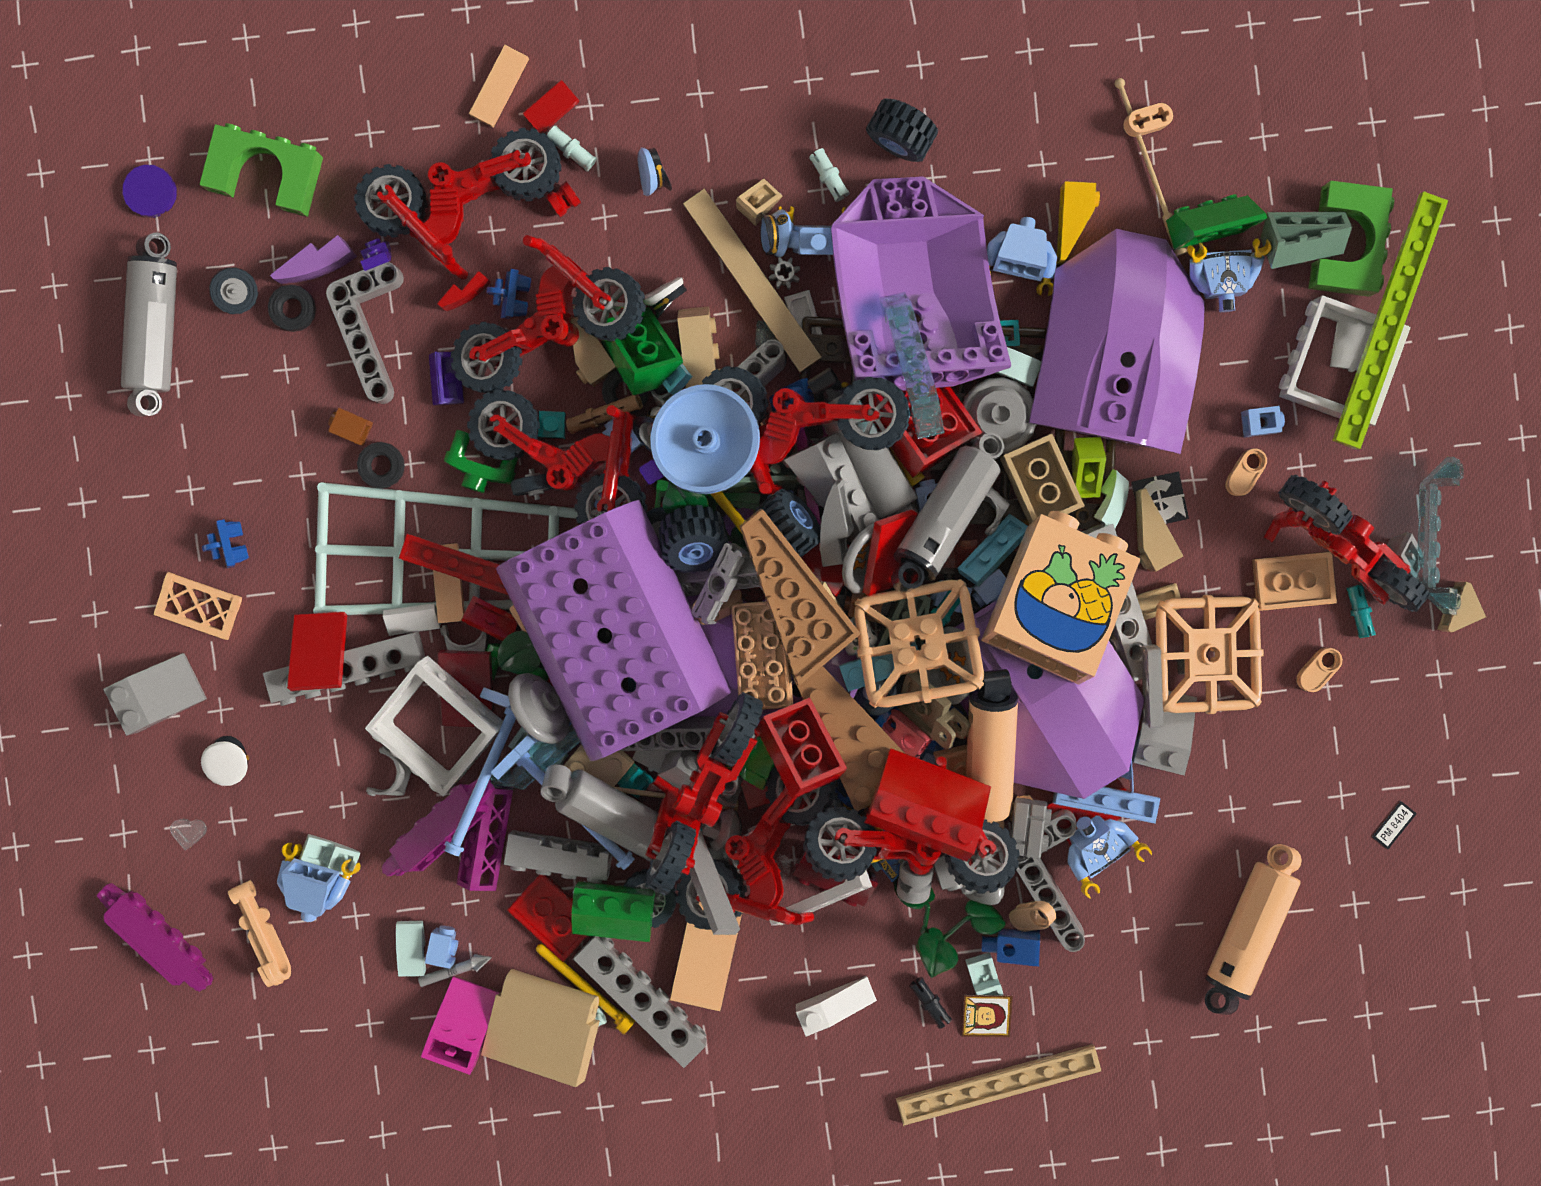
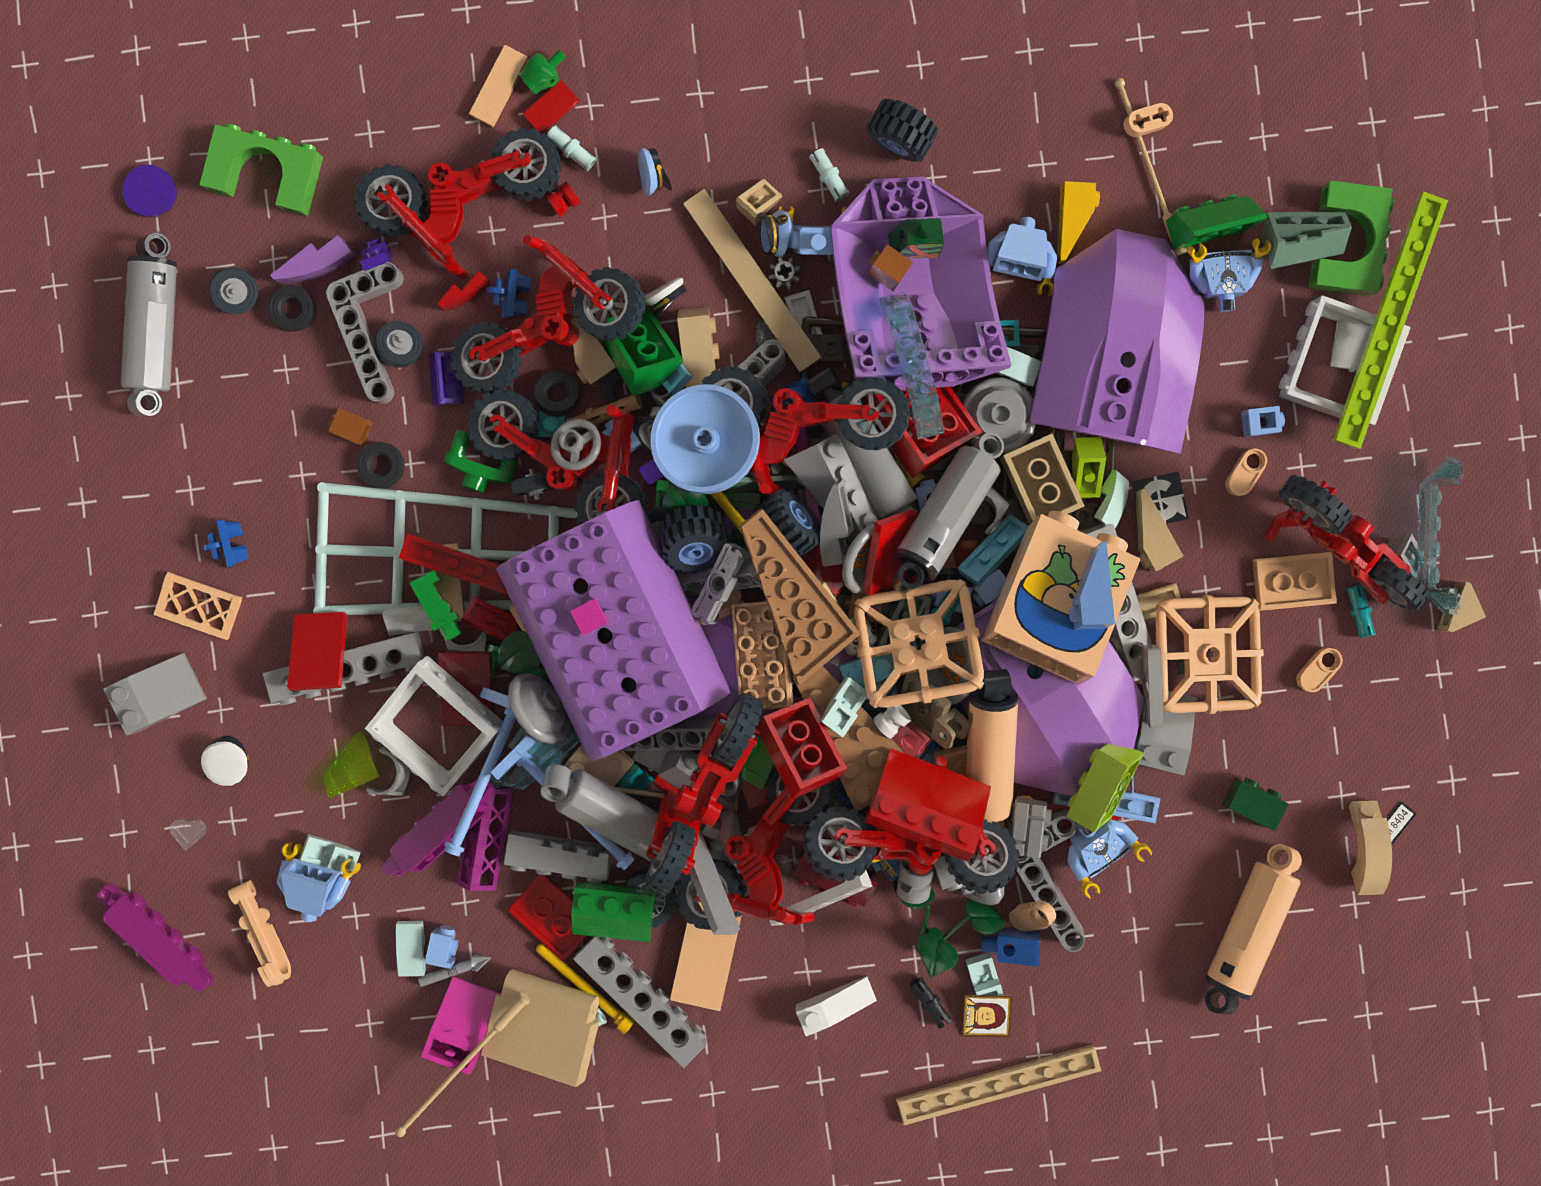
(350, 767): none -> clear neon green slope
(398, 344): none -> black wheel
(435, 606): none -> green hips
(498, 1026): none -> tan piece
(540, 72): none -> green piece
(551, 379): none -> black tyre
(567, 436): none -> light grey piece
(589, 616): none -> dark pink tile
(843, 706): none -> light aqua slope
(889, 267): none -> dark orange brick
(891, 720): none -> white wheel
(921, 238): none -> dark green torso
(1093, 599): none -> medium blue slope
(1103, 785): none -> lime slope
(1255, 804): none -> dark green brick
(1374, 855): none -> tan arch

